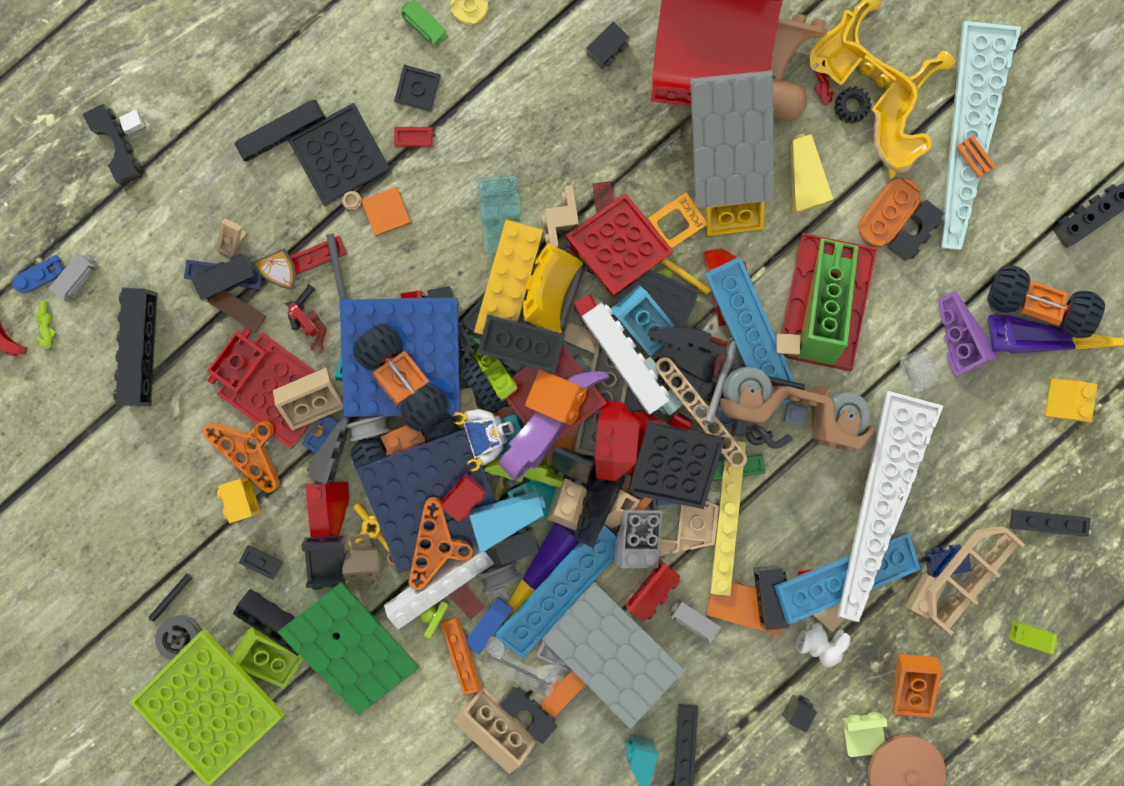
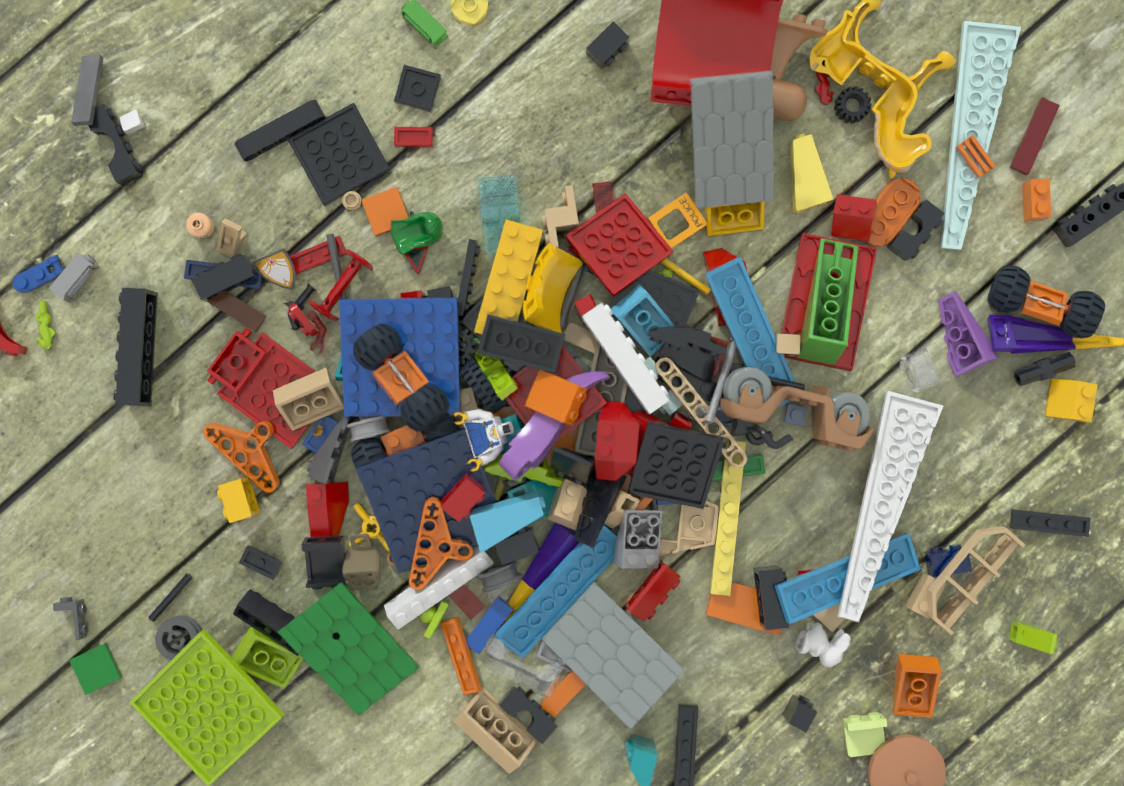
(79, 611): none -> dark grey bracket
(87, 90): none -> tile
(95, 668): none -> green tile
(200, 225): none -> light nougat head
(341, 285): none -> red hose
(416, 231): none -> green piece
(416, 255): none -> piece
(469, 270): none -> black plate
(694, 620): light grey window -> none
(853, 217): none -> red slope
(1034, 136): none -> dark red tile
(1036, 200): none -> orange brick
(1044, 369): none -> black piece

